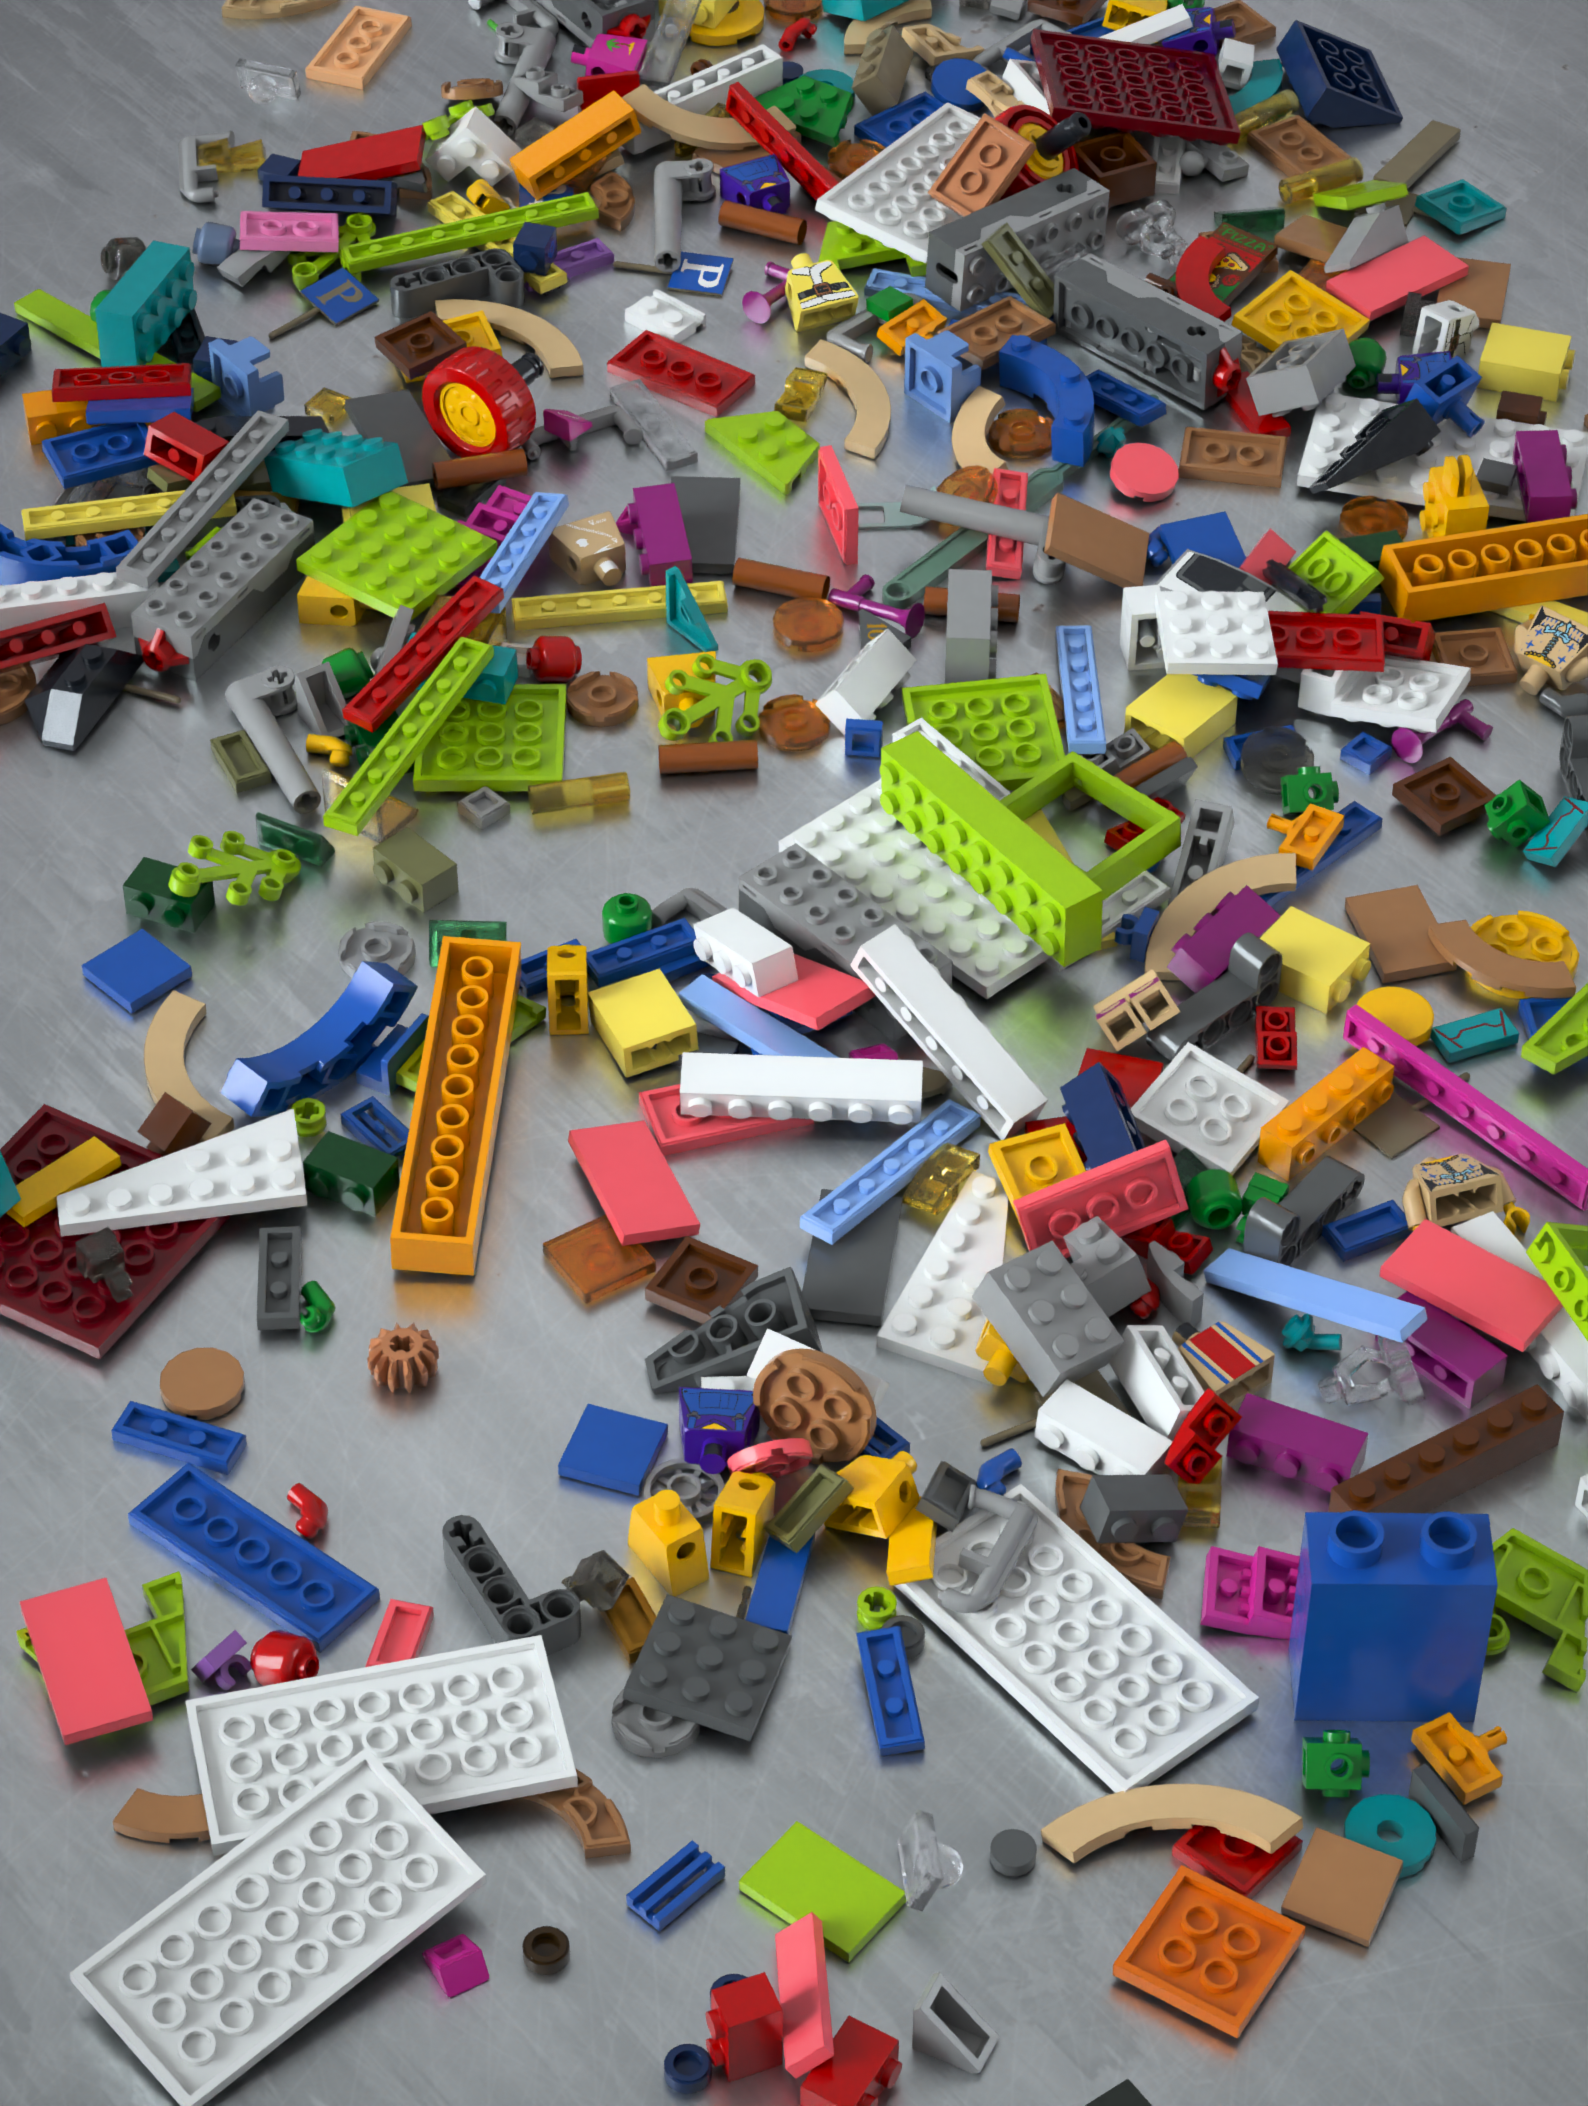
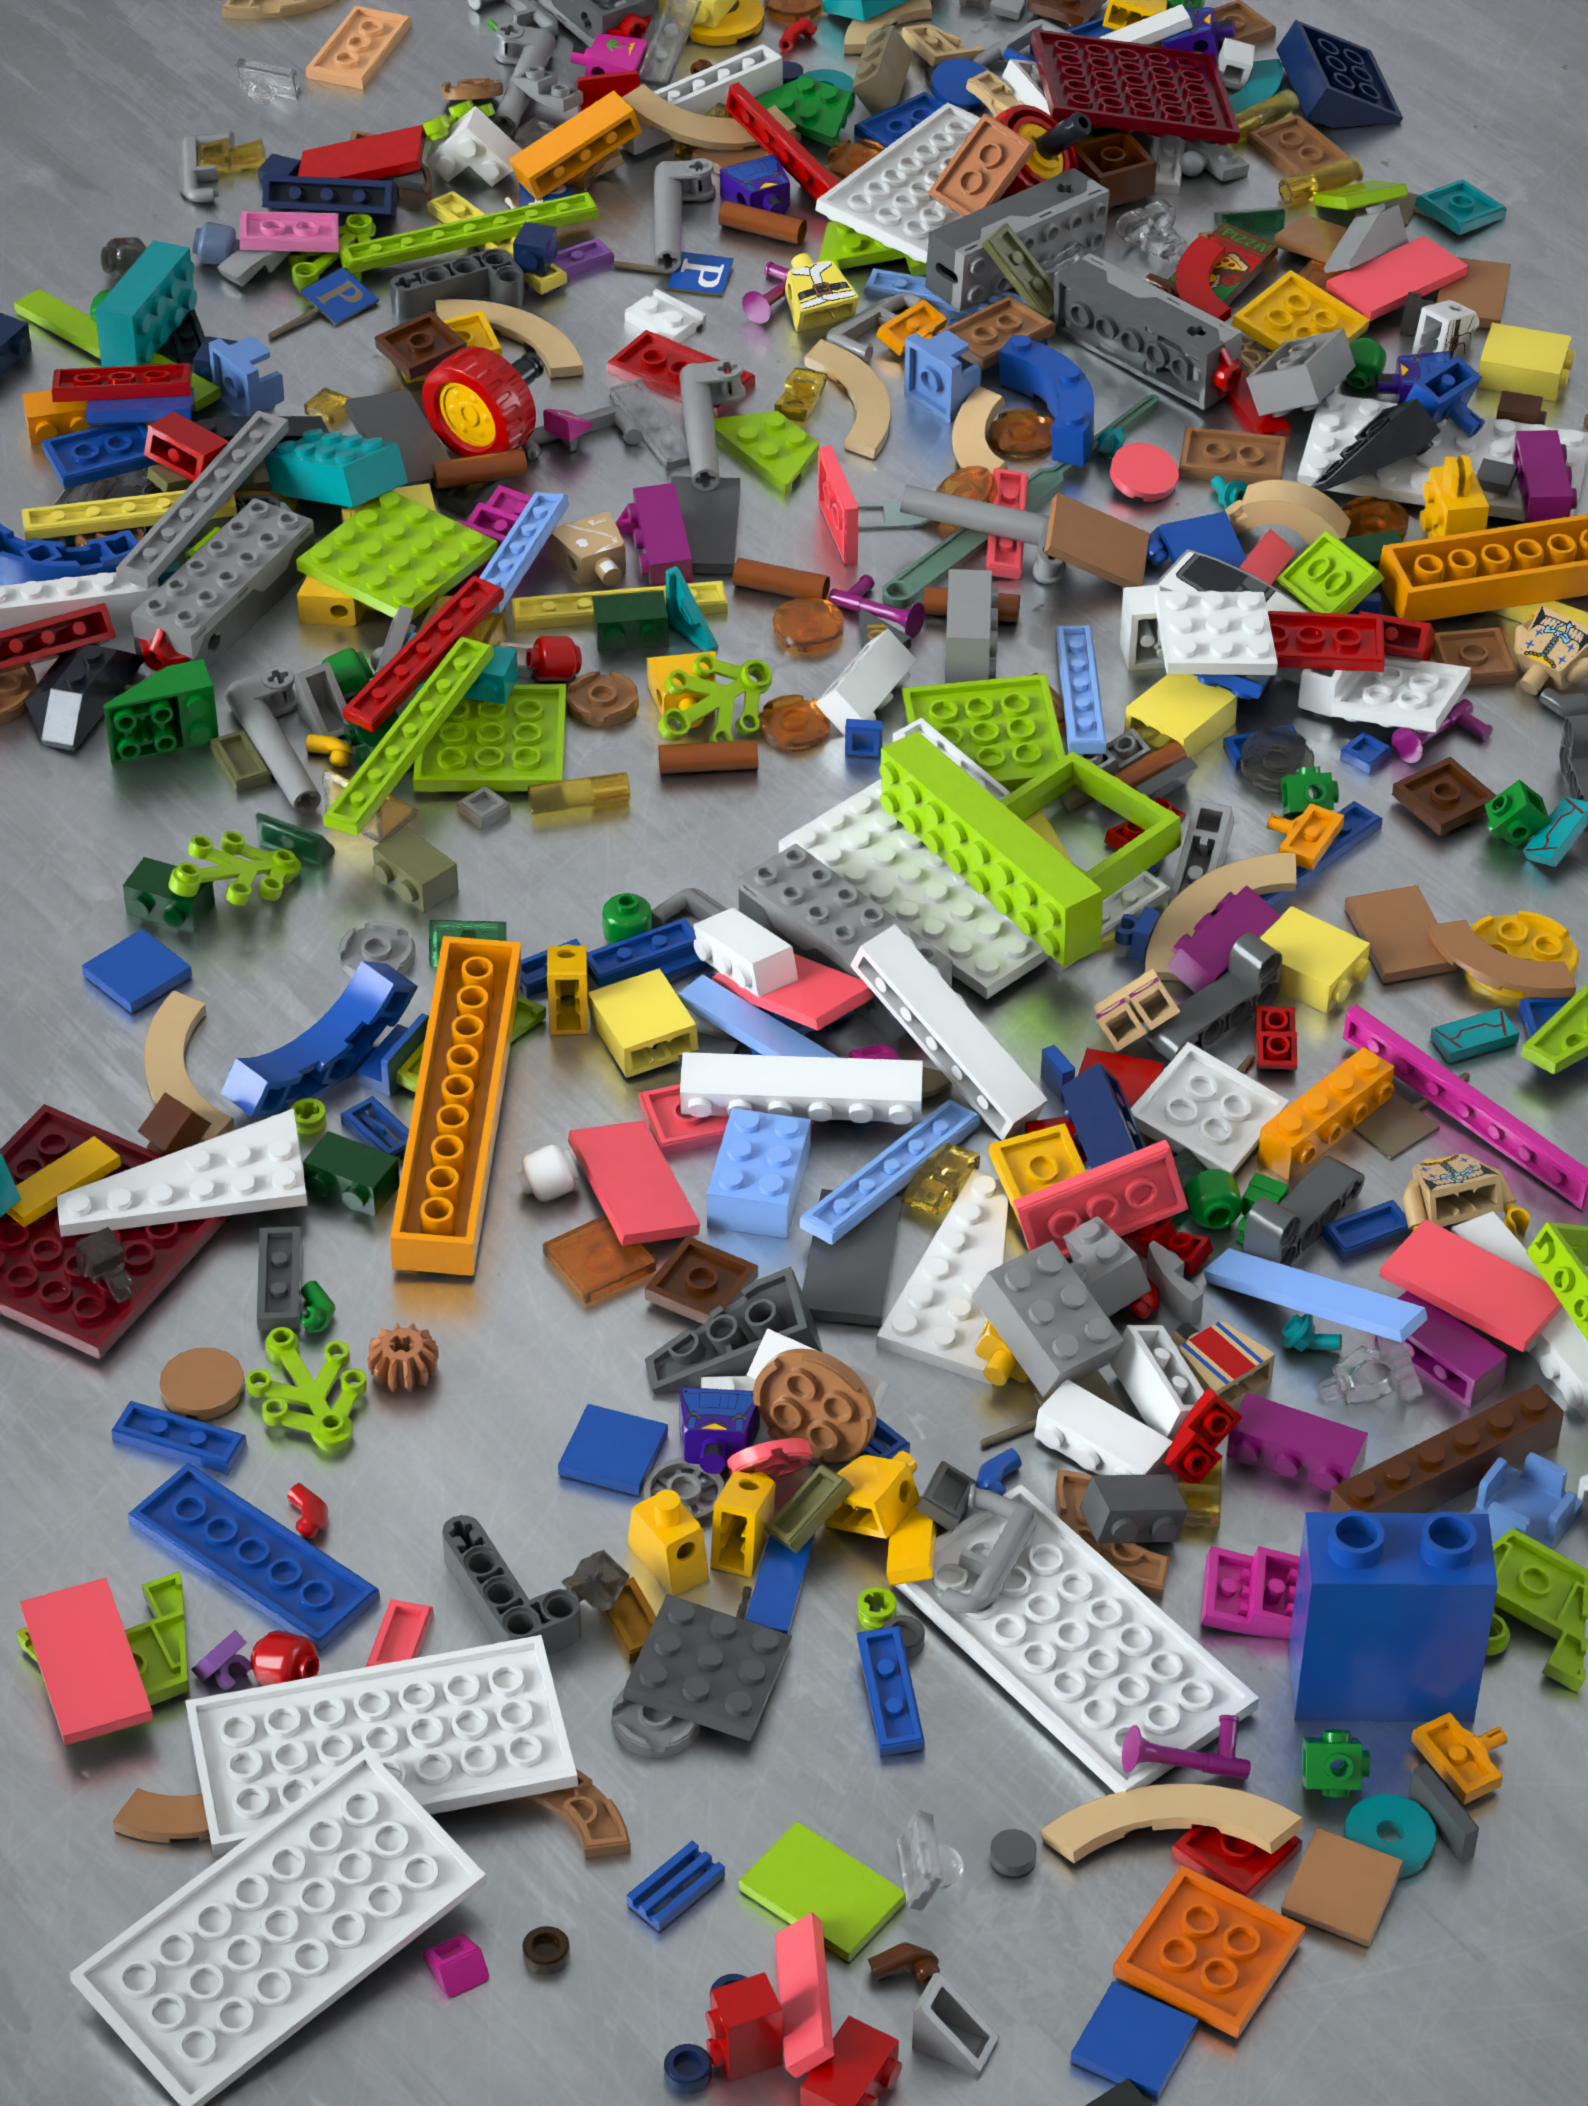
(162, 714): none -> green slope
(327, 1427): none -> lime plant
(485, 197): yellow piece -> none
(548, 1173): none -> white head
(616, 201): medium nougat tile -> none
(630, 620): none -> dark green brick
(701, 388): none -> light grey axle
(759, 1173): none -> light blue brick
(888, 303): green tile -> none
(907, 1957): none -> reddish brown arm
(1056, 1070): none -> blue tile
(1124, 399): blue tile -> none
(1134, 2040): none -> blue tile
(1140, 1750): none -> magenta piece
(1228, 492): none -> teal plate
(1290, 505): none -> tan arch
(1295, 586): black axle -> none
(1401, 1011): yellow tile -> none
(1419, 154): dark tan tile -> none
(1528, 1500): none -> medium blue panel

